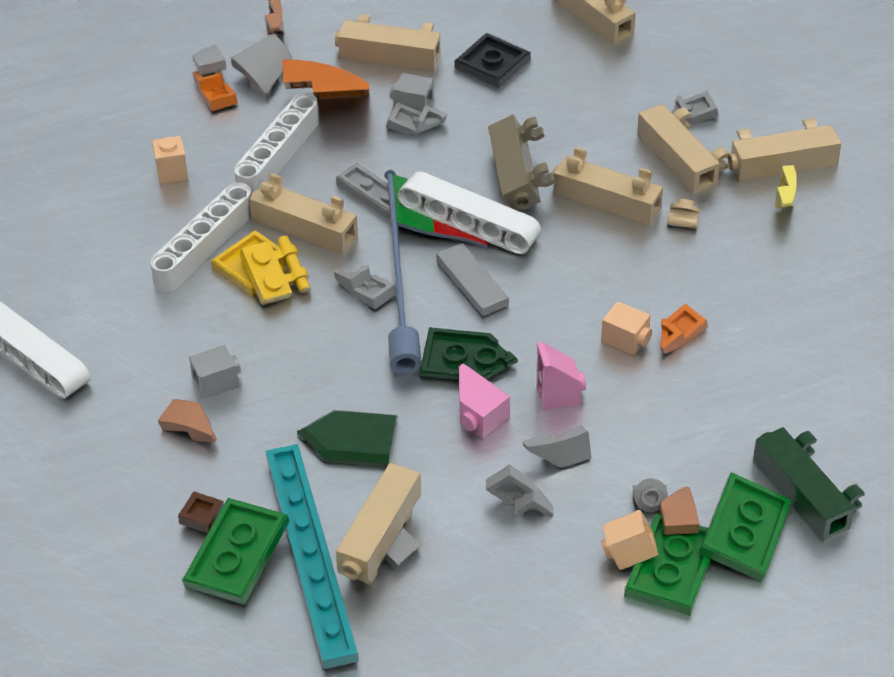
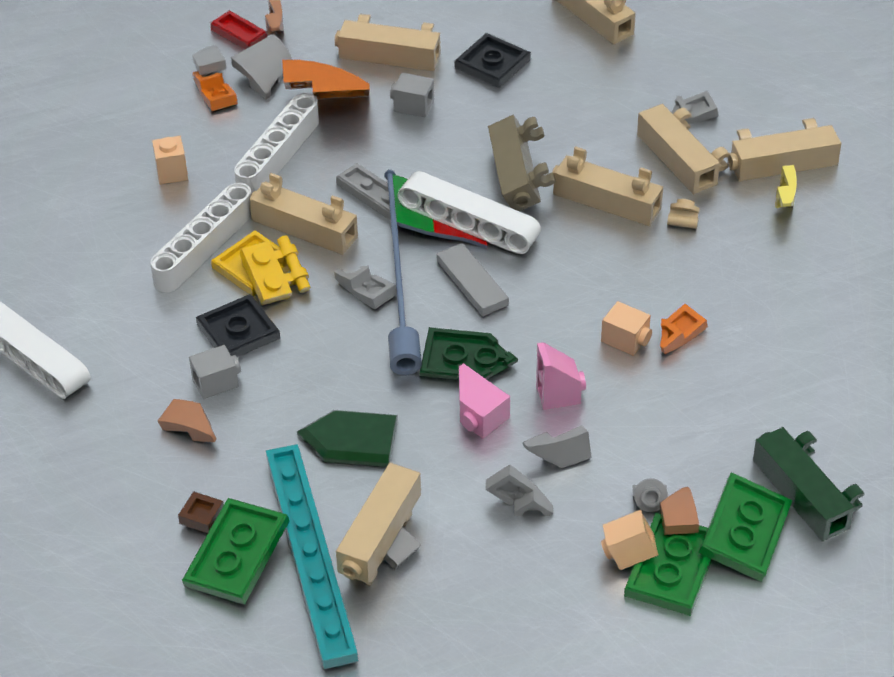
(238, 30): none -> red tile
(238, 326): none -> black tile
(411, 121): light grey slope -> none

